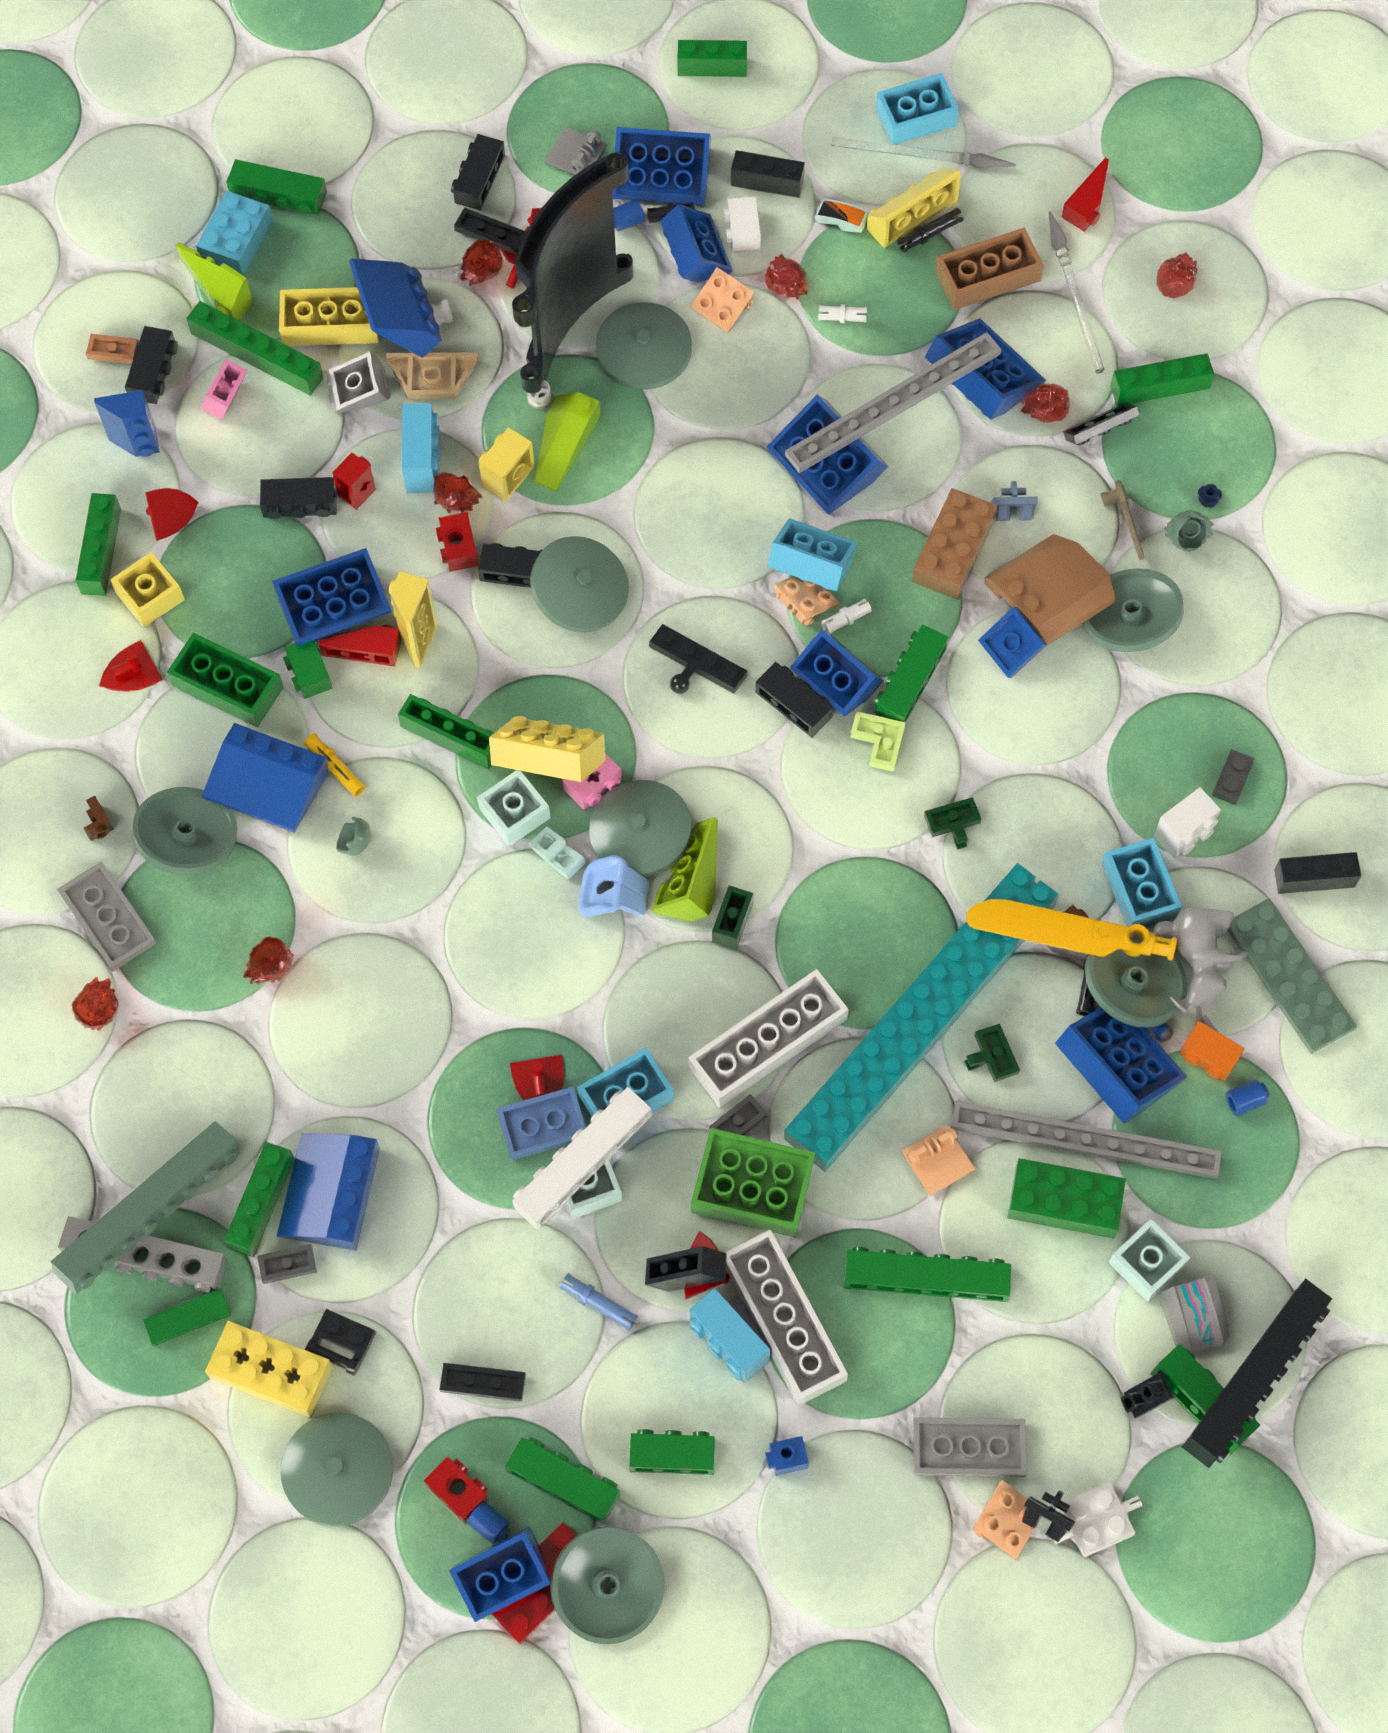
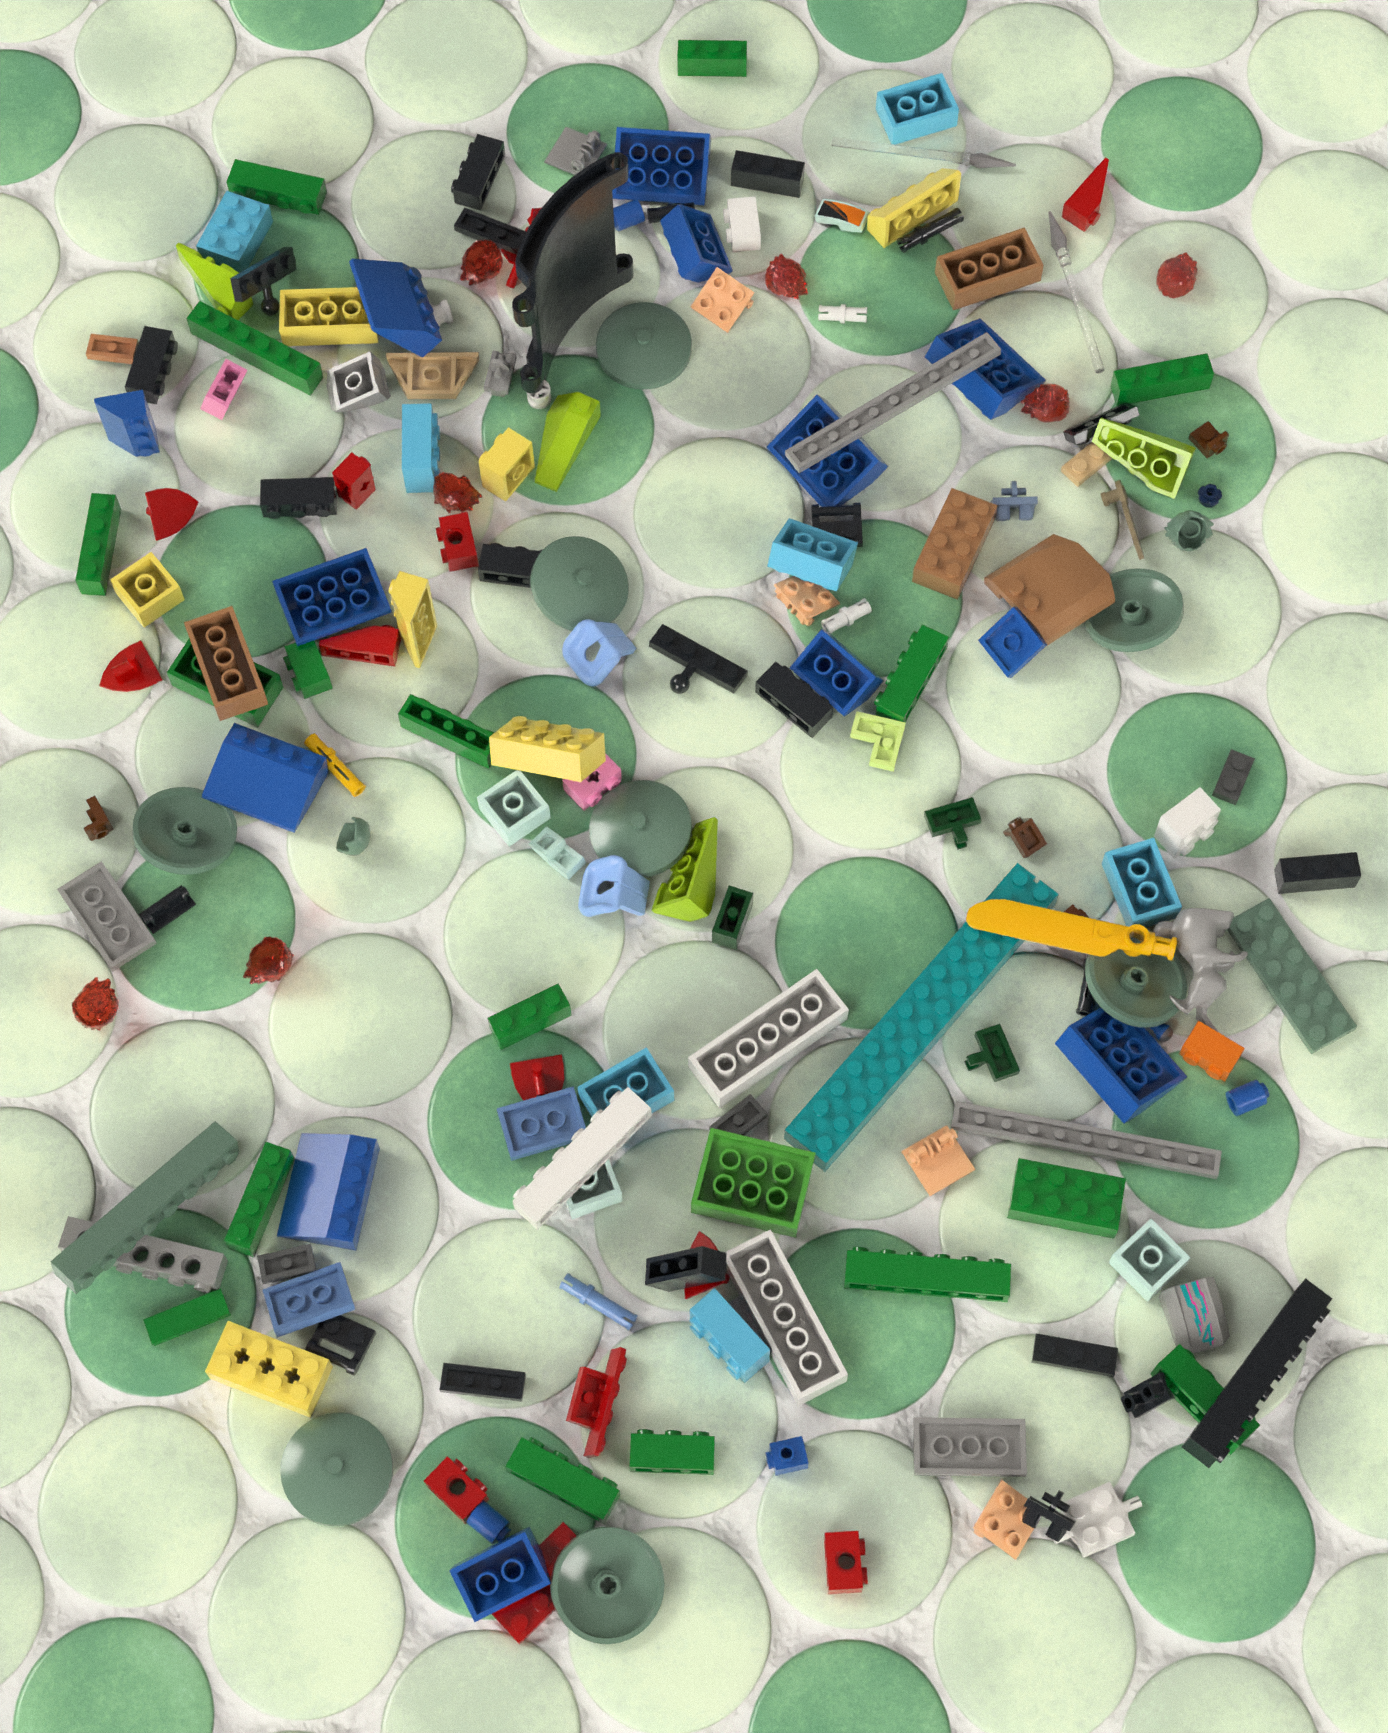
(167, 909): none -> black hinge
(226, 663): none -> medium nougat brick
(261, 277): none -> black plate
(308, 1299): none -> medium blue plate
(500, 373): none -> light grey hips
(529, 1016): none -> green brick
(594, 1399): none -> red bracket
(613, 646): none -> light blue piece
(839, 1579): none -> red brick
(848, 529): none -> black plate
(1025, 836): none -> reddish brown bracket
(1074, 1355): none -> black plate
(1085, 464): none -> tan plate
(1149, 456): none -> lime wedge
(1209, 440): none -> reddish brown bracket

